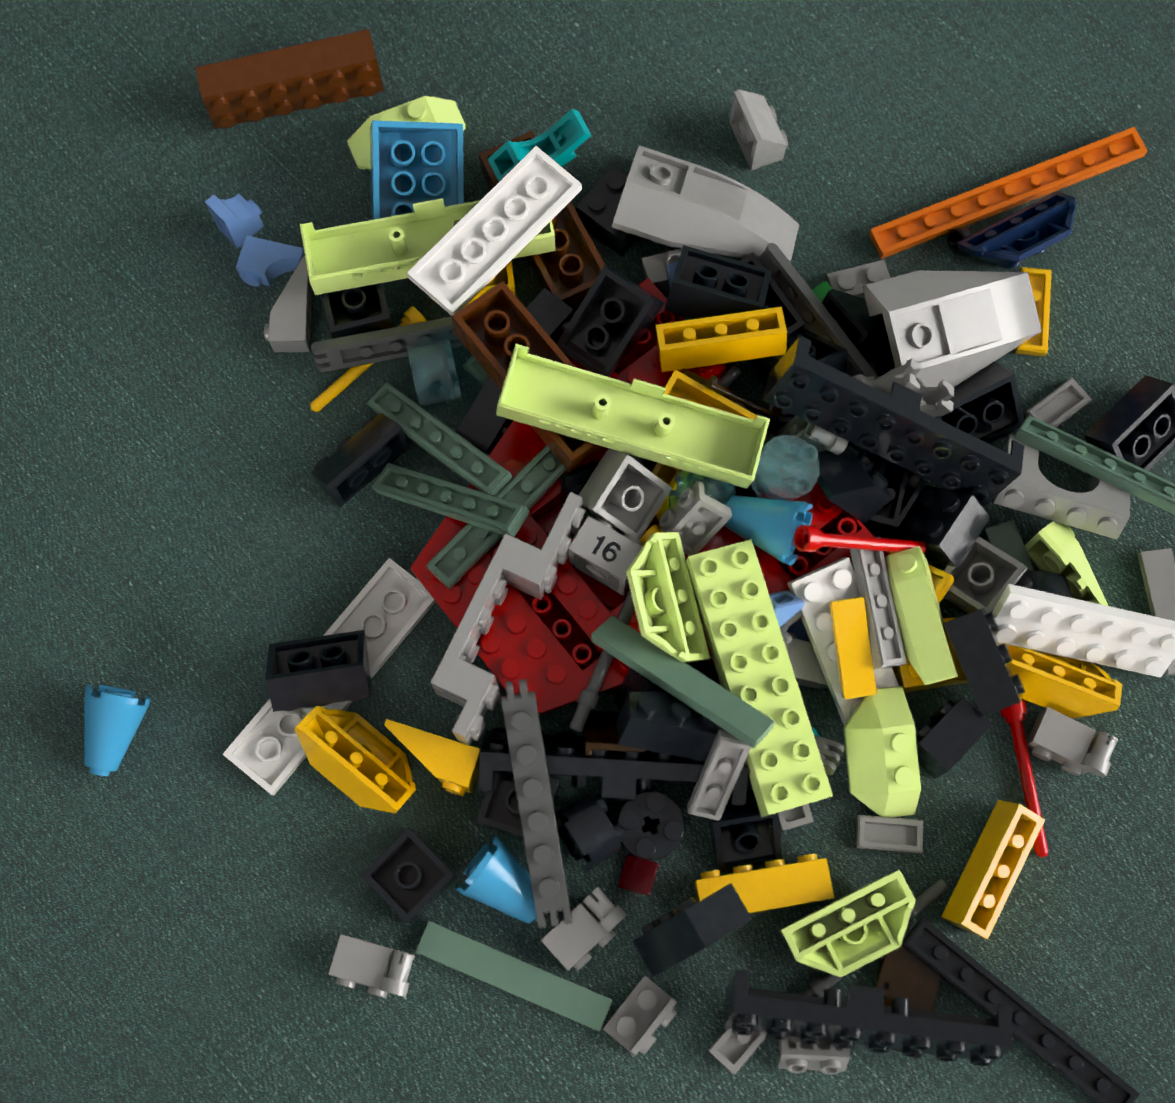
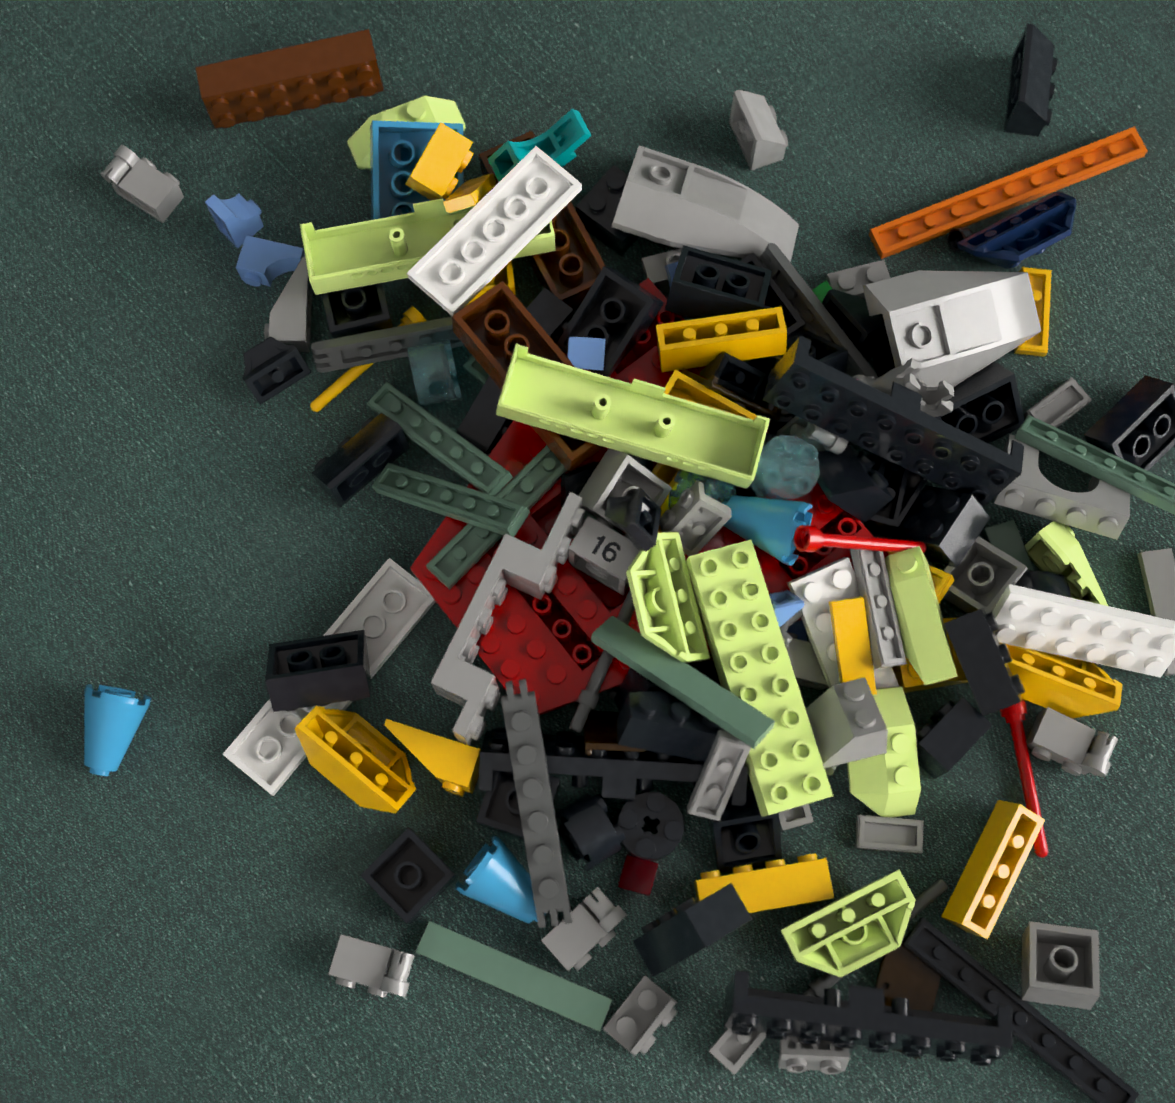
(143, 184): none -> light grey hinge
(272, 368): none -> black slope
(439, 162): none -> yellow brick
(469, 193): none -> yellow tile
(586, 352): none -> medium blue slope
(637, 516): none -> black slope
(735, 375): none -> black slope
(847, 723): none -> light grey slope
(1030, 84): none -> black slope
(1060, 965): none -> light grey brick

